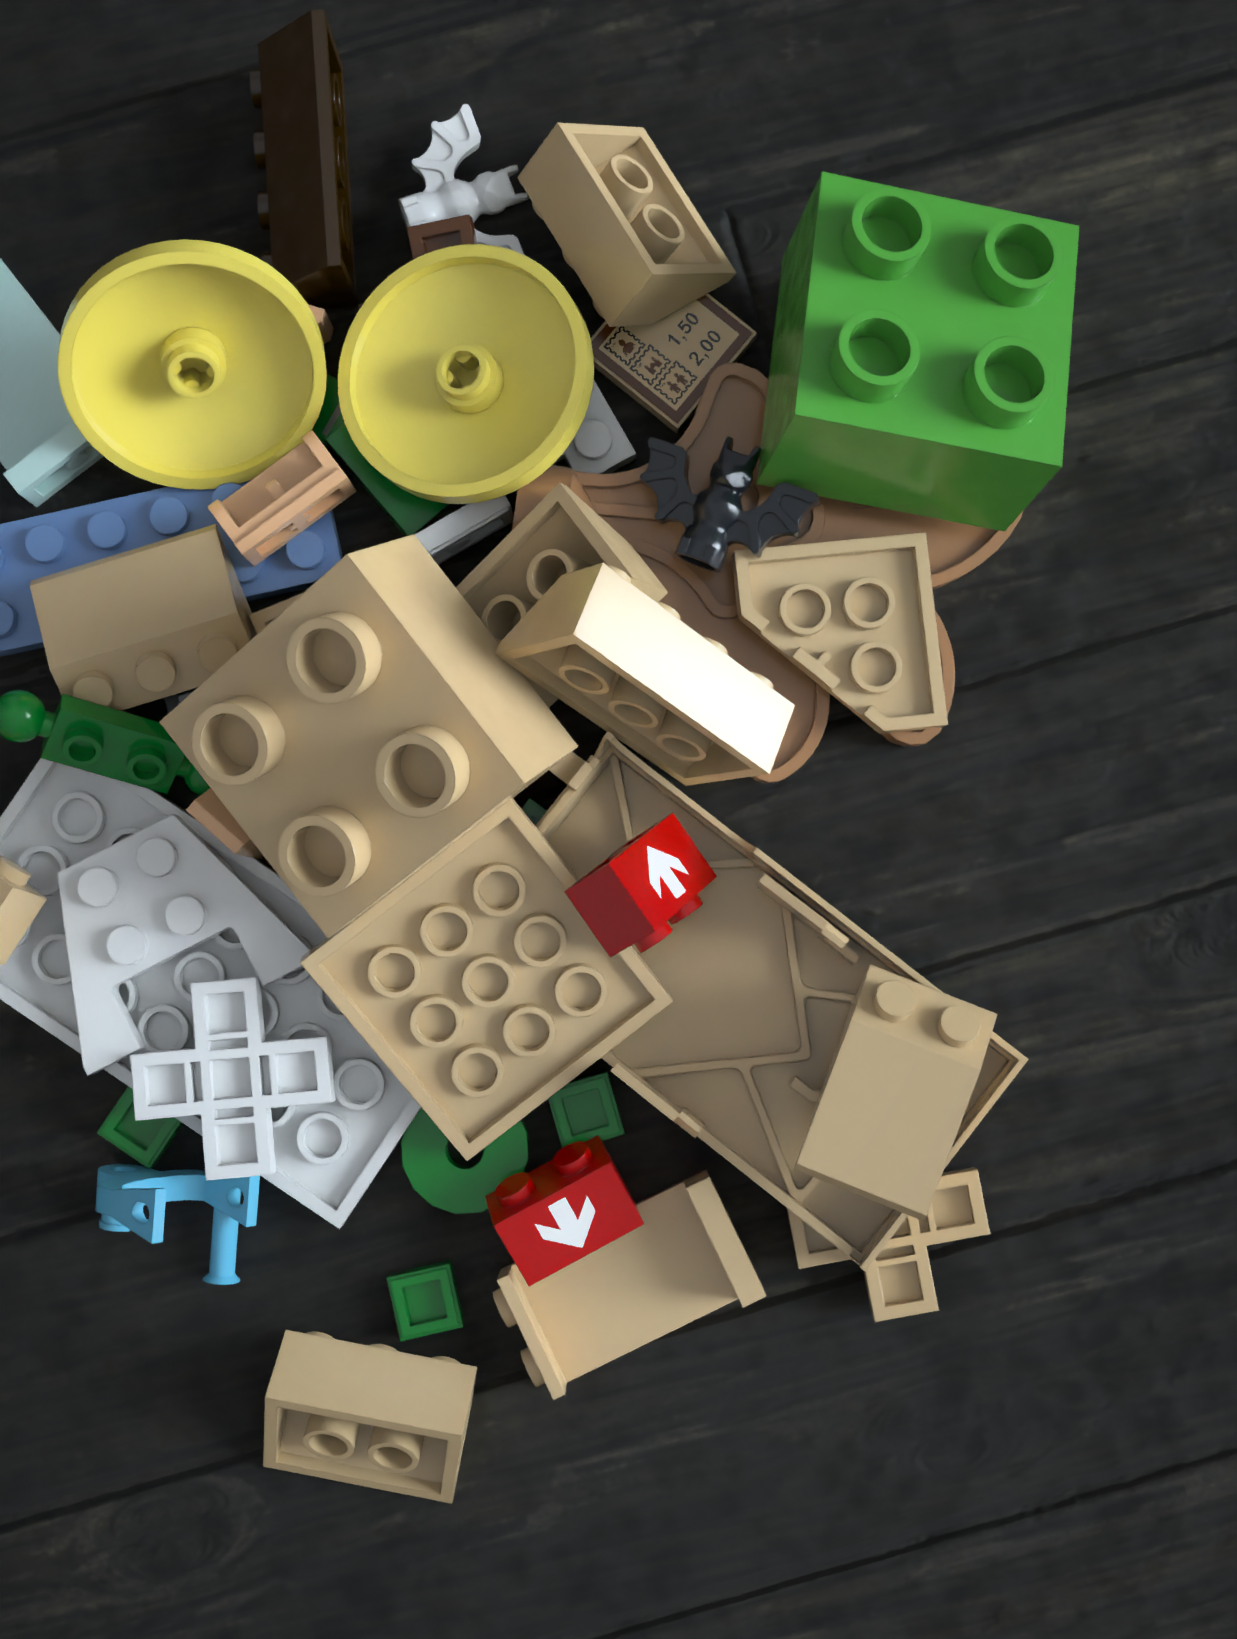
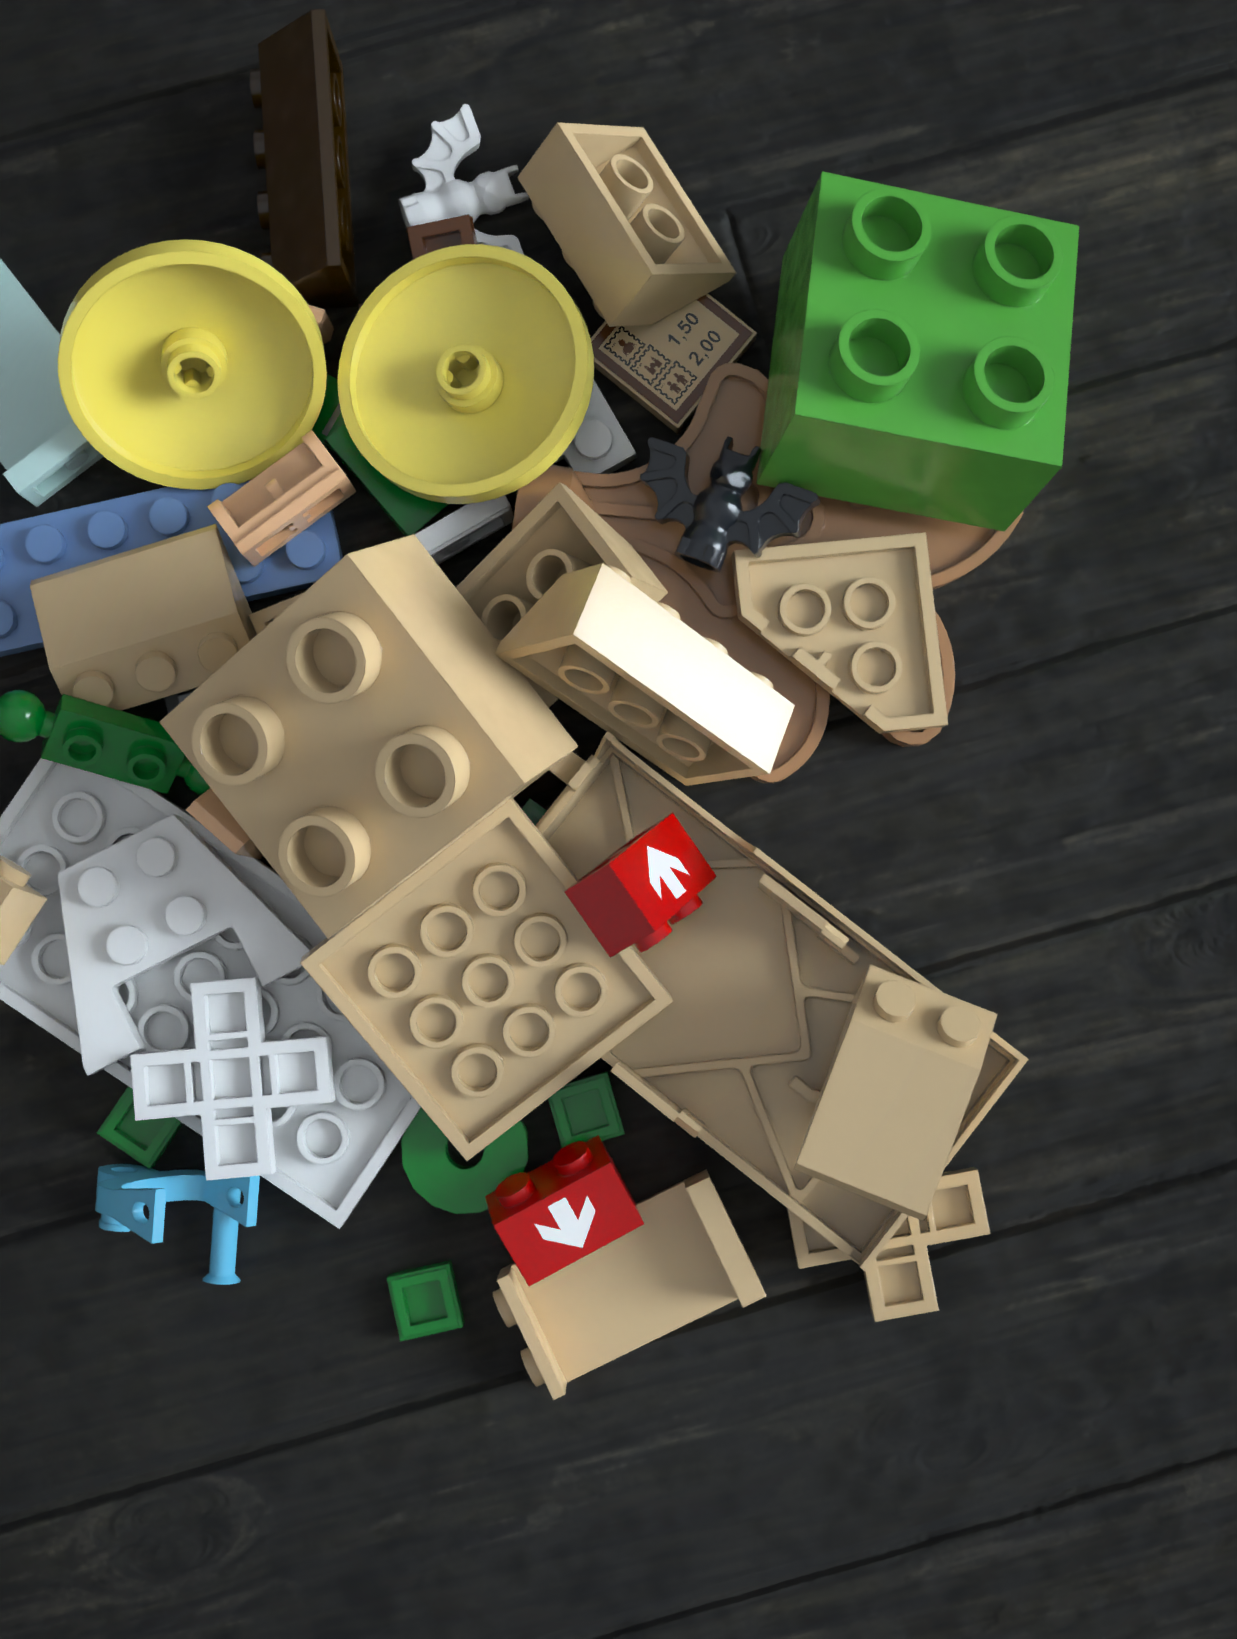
(367, 1415): tan slope -> none

